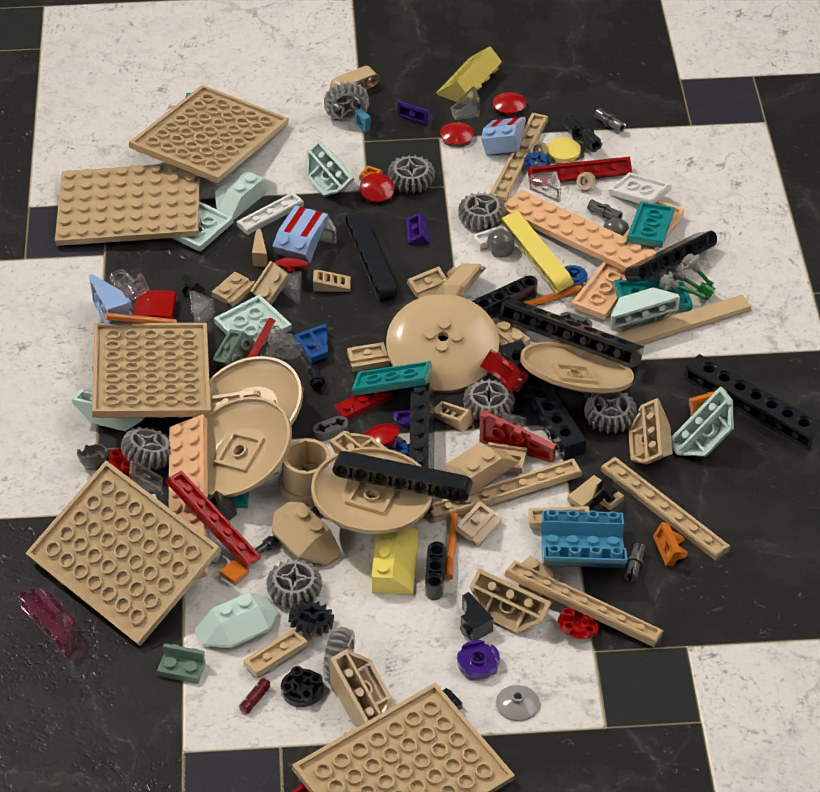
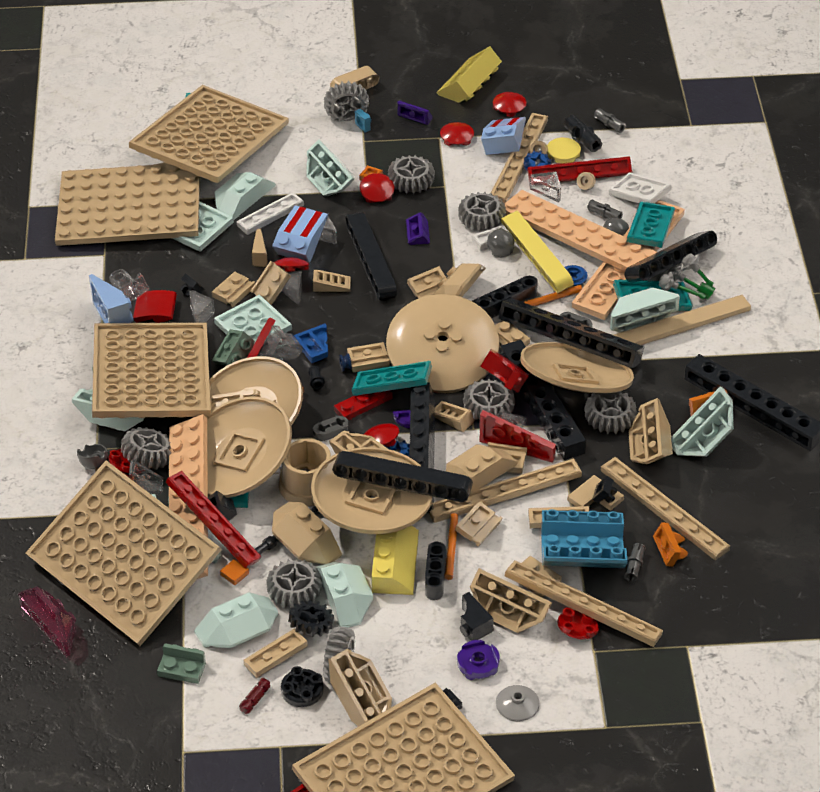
(136, 319): orange bar -> none
(345, 362): none -> dark blue bush
(346, 592): none -> light aqua wedge
(467, 105): clear slope -> none

